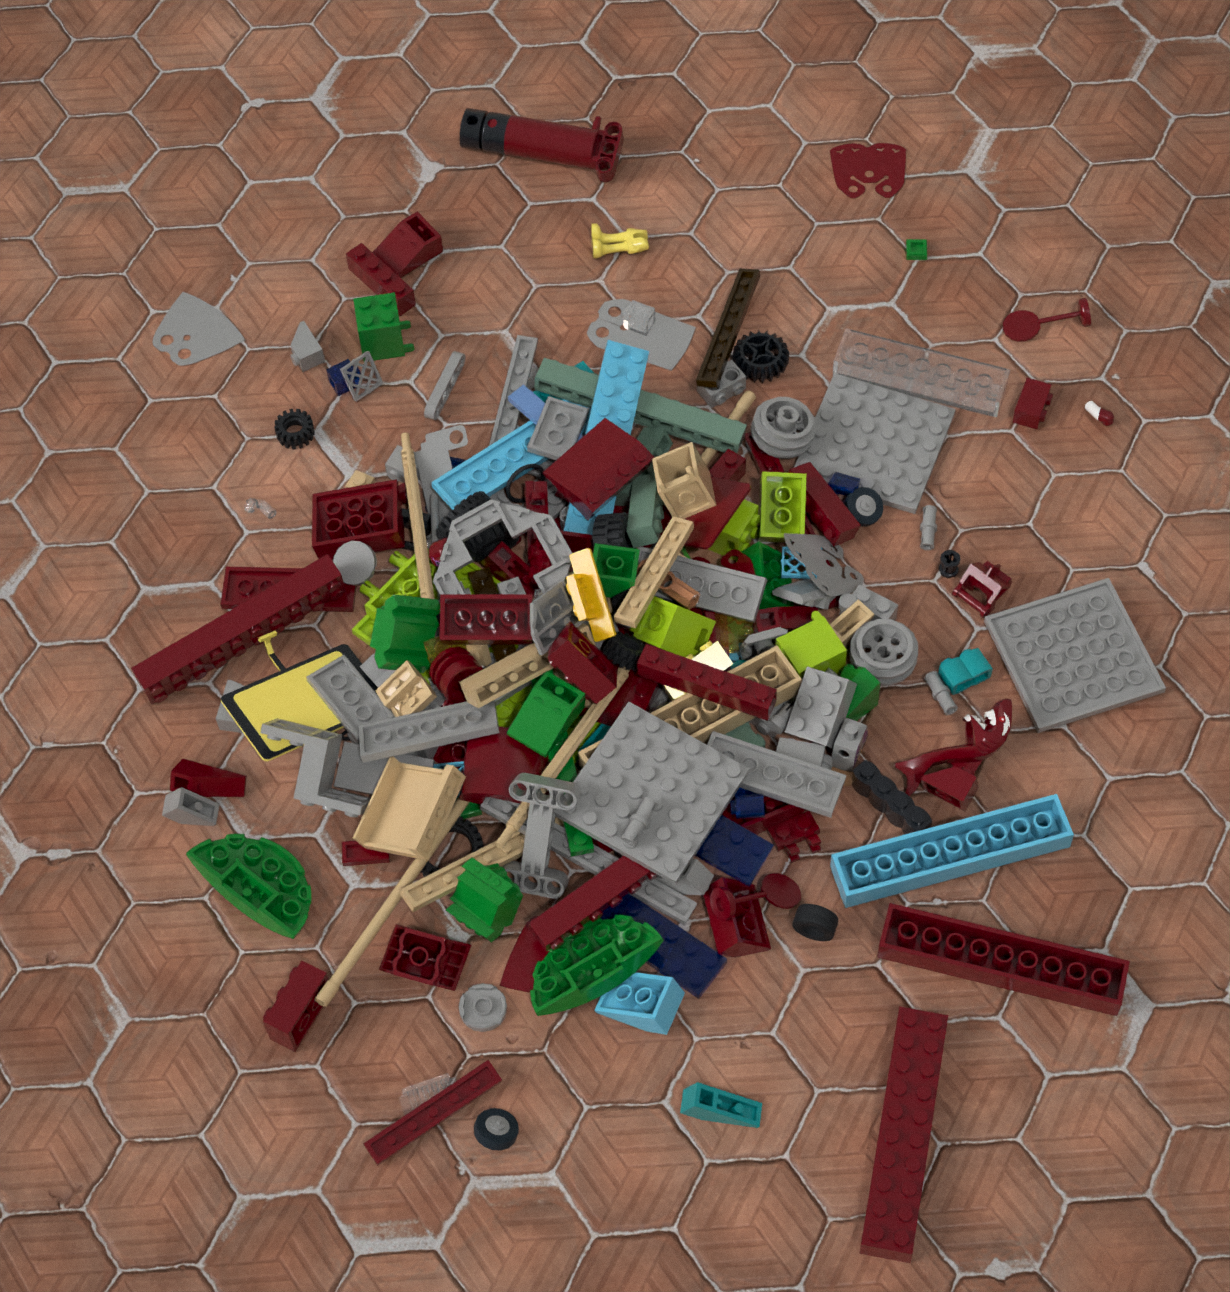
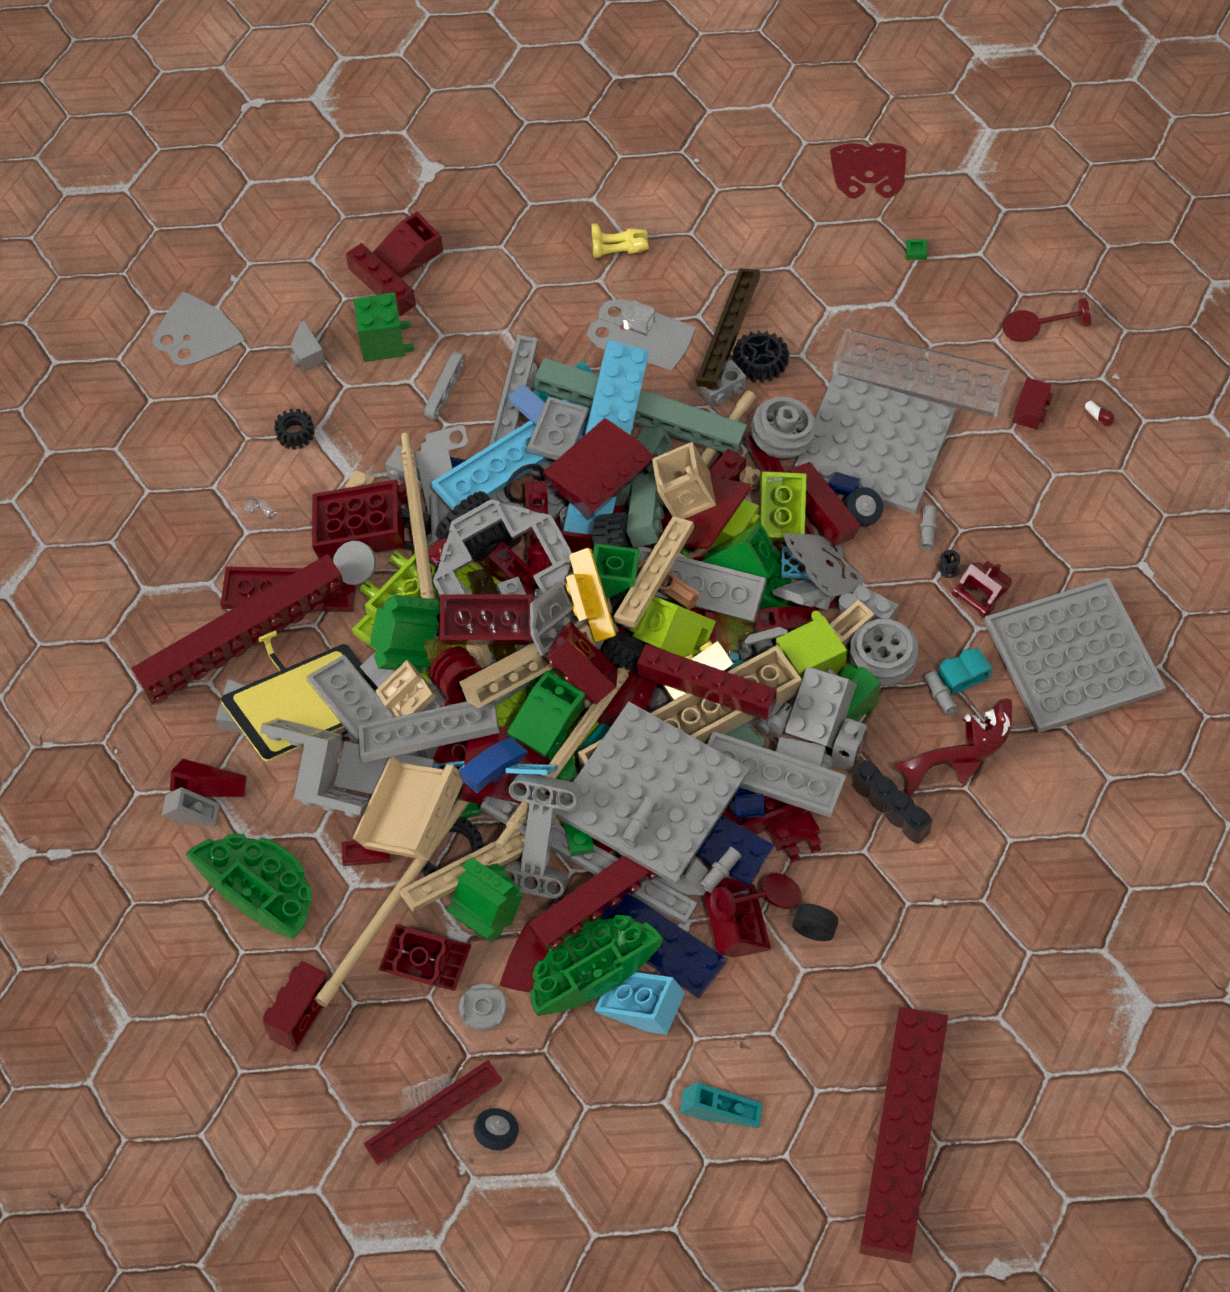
(337, 380): clear blue brick -> none
(355, 362): light grey window -> none
(491, 764): none -> blue slope
(541, 769): none -> medium azure window
(544, 140): dark red piece -> none
(720, 869): none -> light grey pin
(745, 553): none -> green slope
(750, 476): none -> tan plate
(951, 850): medium azure brick -> none
(952, 785): dark red slope -> none
(1003, 959): dark red brick -> none

